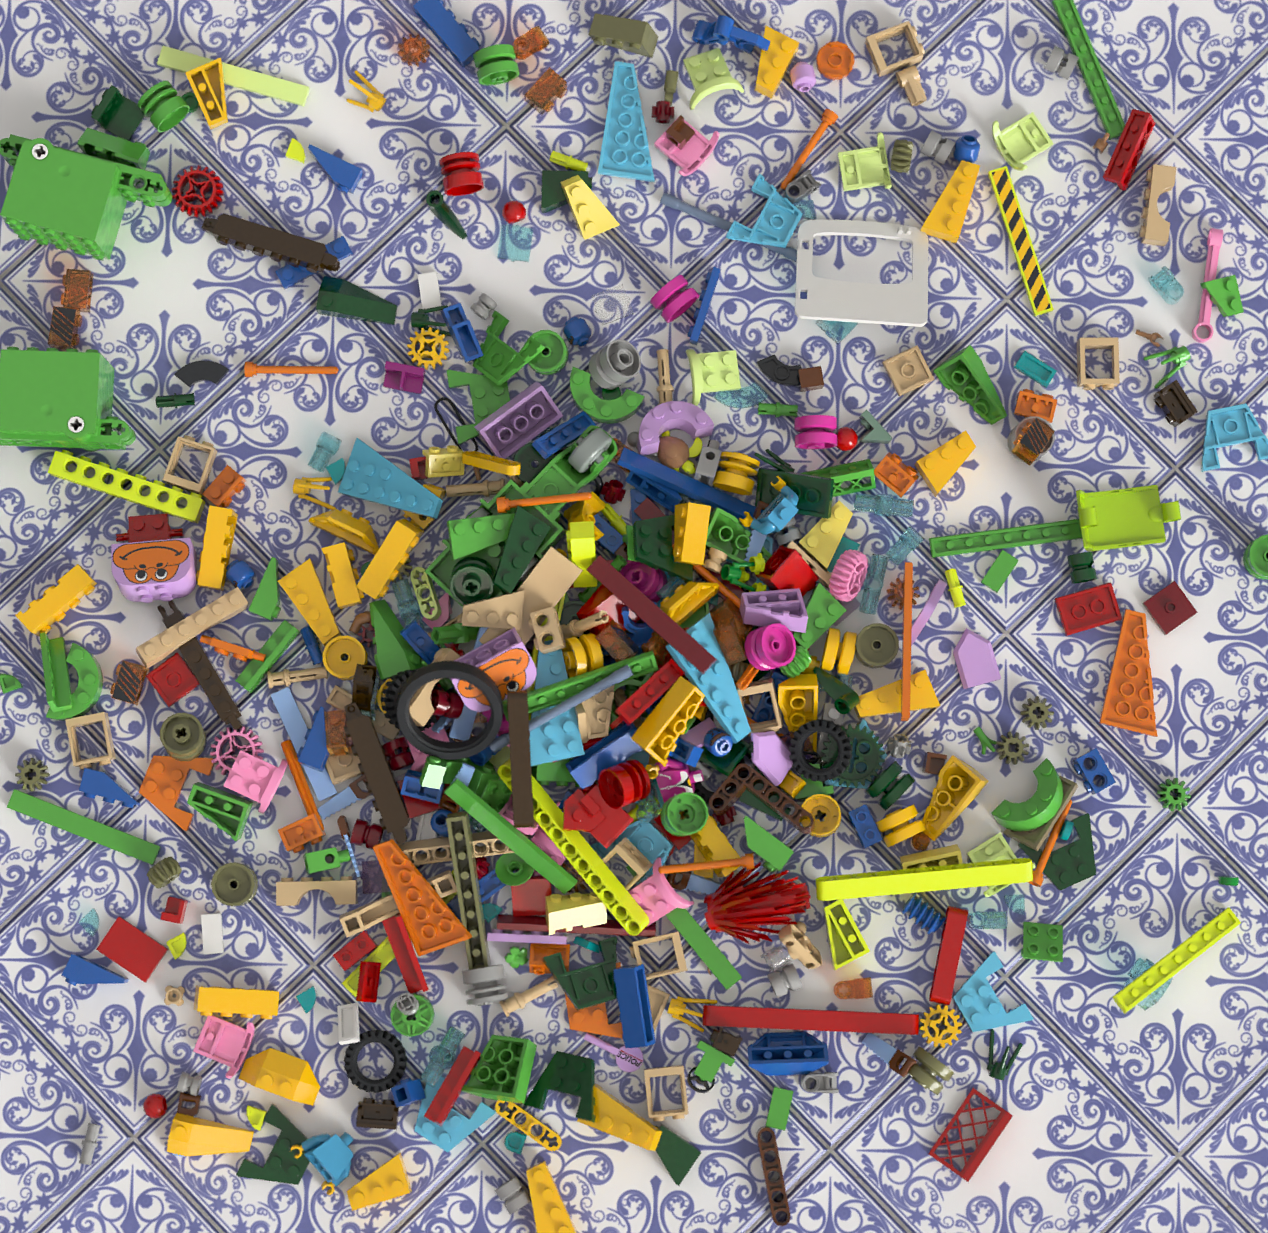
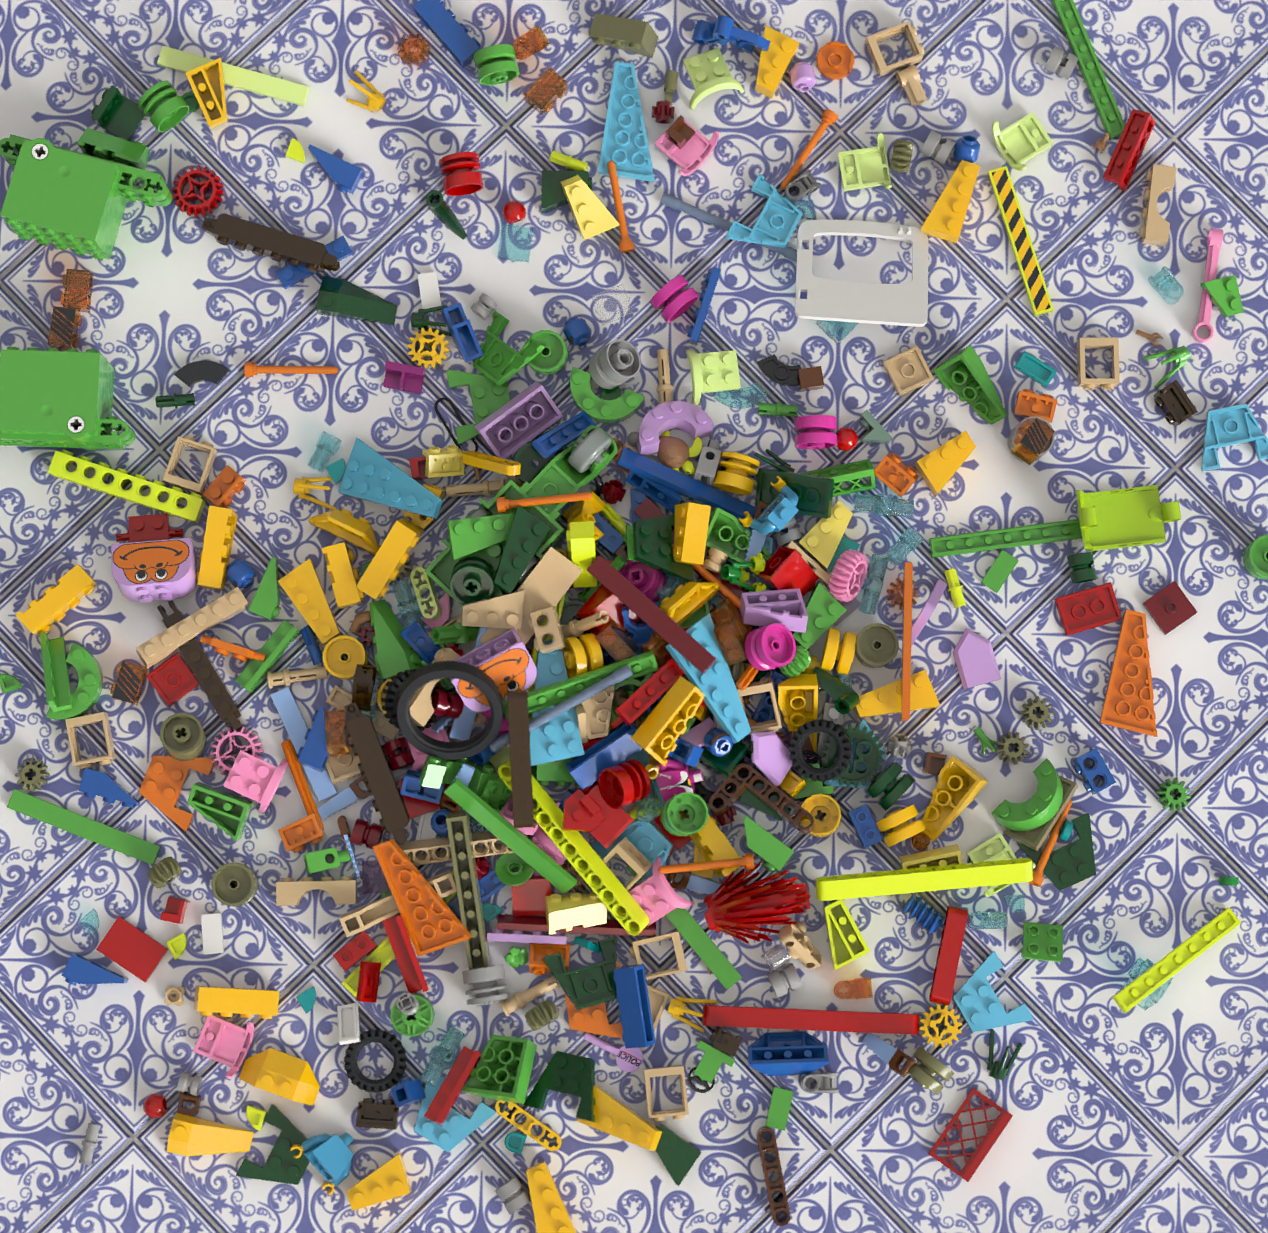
(541, 1015): none -> olive gear
(626, 244): none -> orange piece

